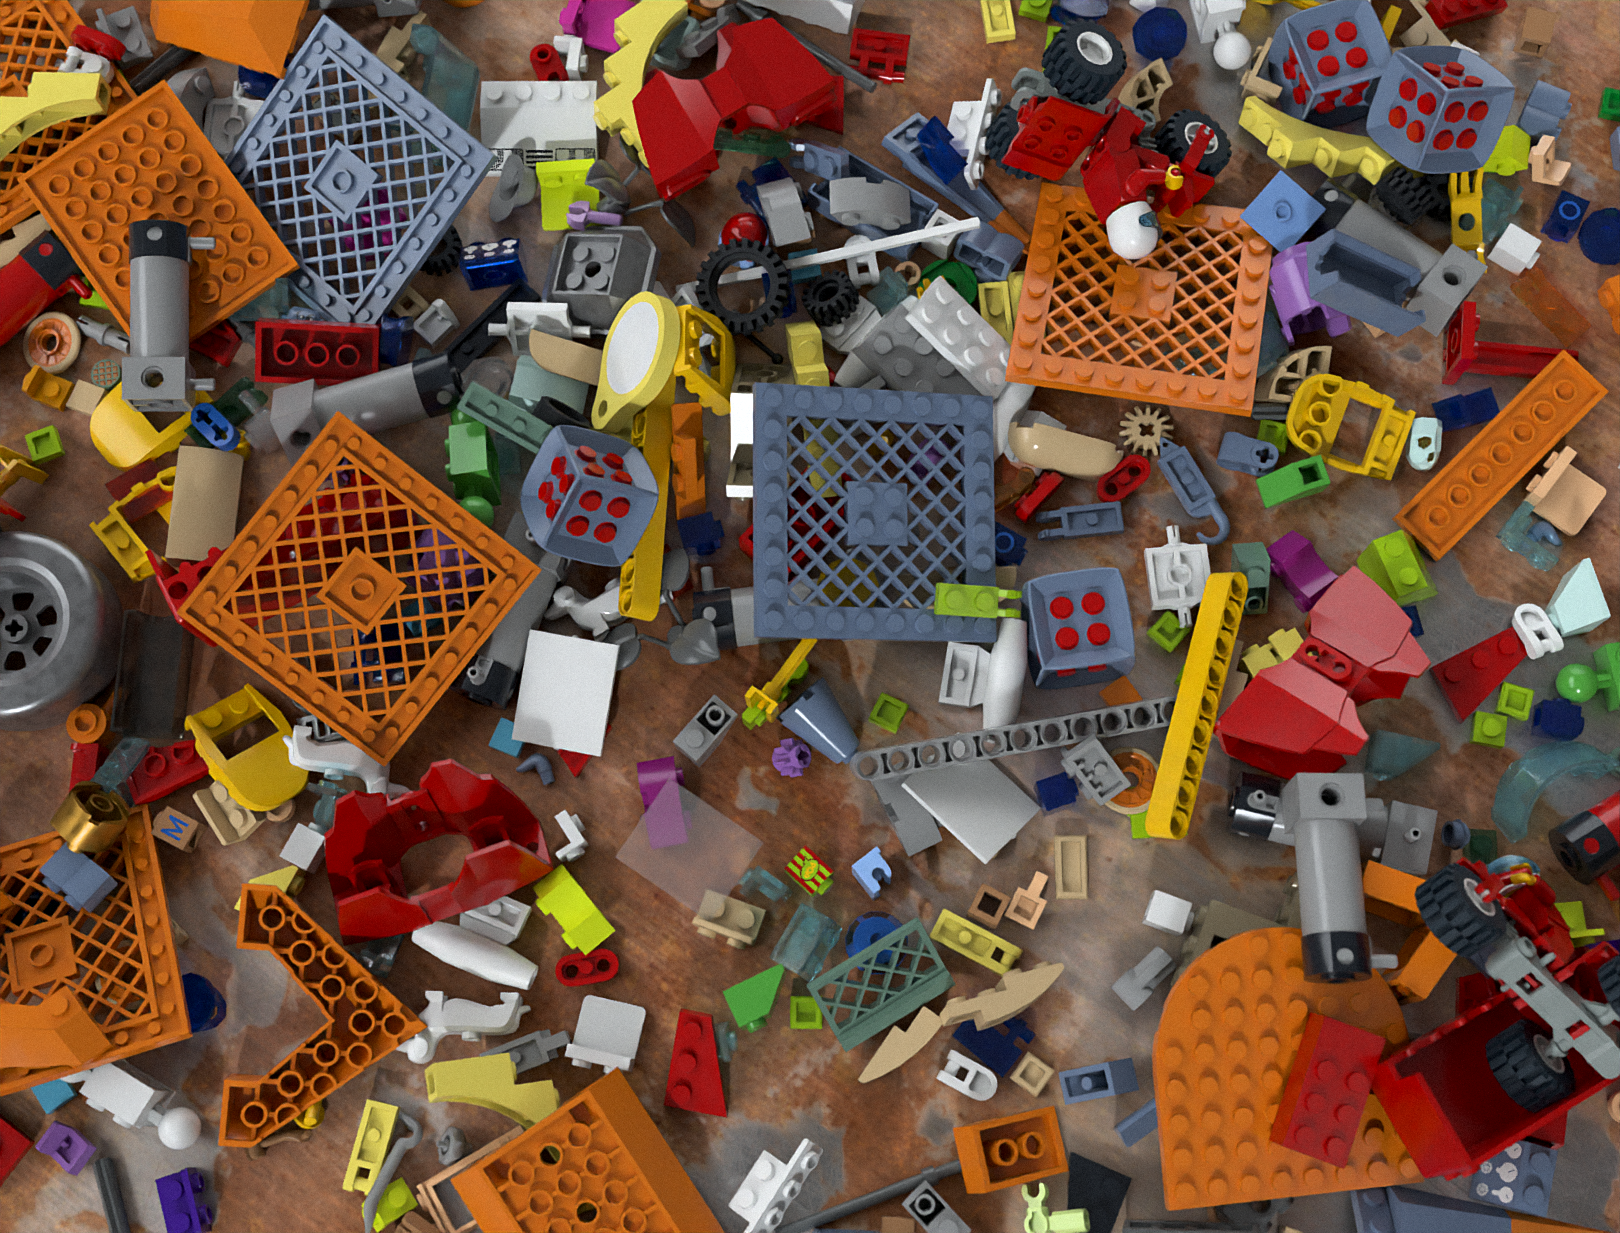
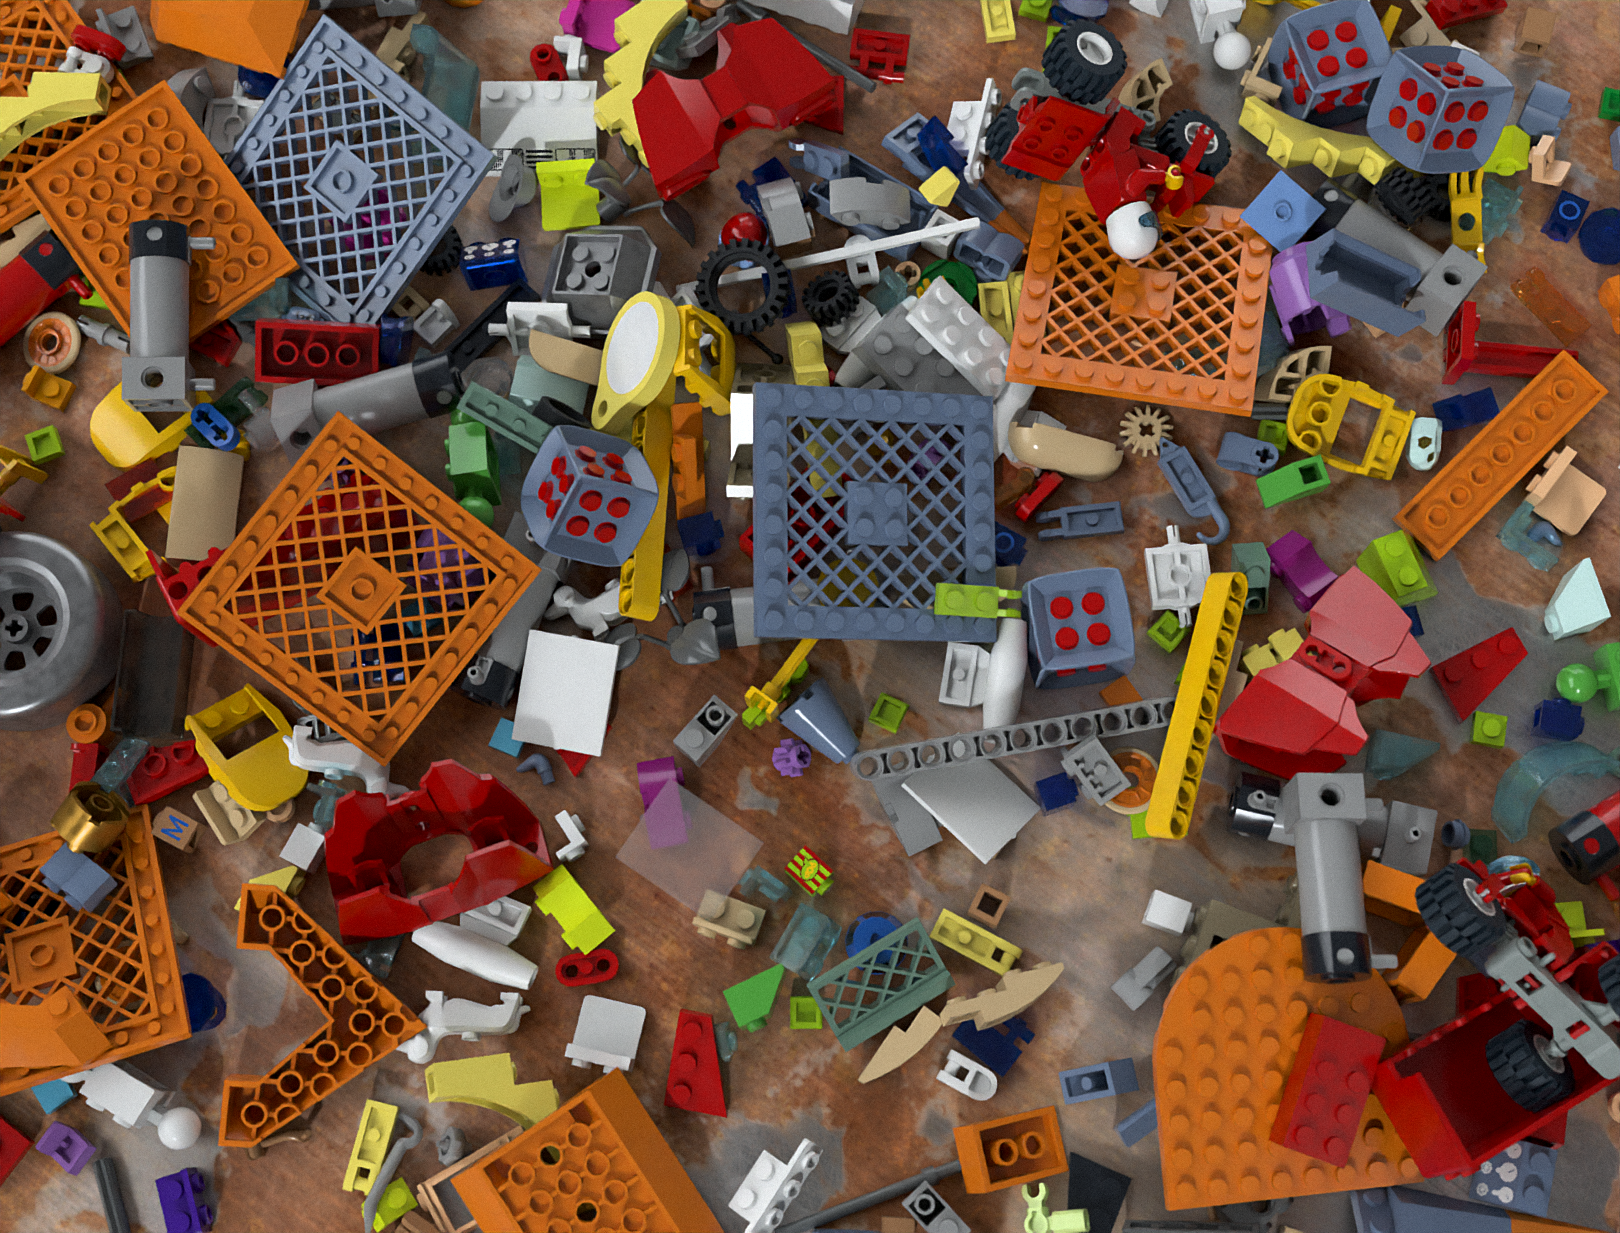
(86, 397): tan tile -> none
(106, 374): tile -> none
(158, 69): dark grey axle -> none
(311, 1117): yellow plate -> none
(532, 1049): light grey hinge -> none
(581, 215): lavender bar -> none
(751, 143): clear green plate -> none
(805, 274): medium azure plate -> none
(871, 866): light blue hinge -> none
(940, 187): none -> light yellow slope
(1027, 905): light nougat plate -> none
(1032, 1074): tan tile -> none
(1070, 867): tan tile -> none
(1121, 479): red plate -> none
(1160, 34): clear blue hat -> none
(1514, 701): lime tile -> none
(1515, 250): white brick -> none
(1530, 621): white plate -> none

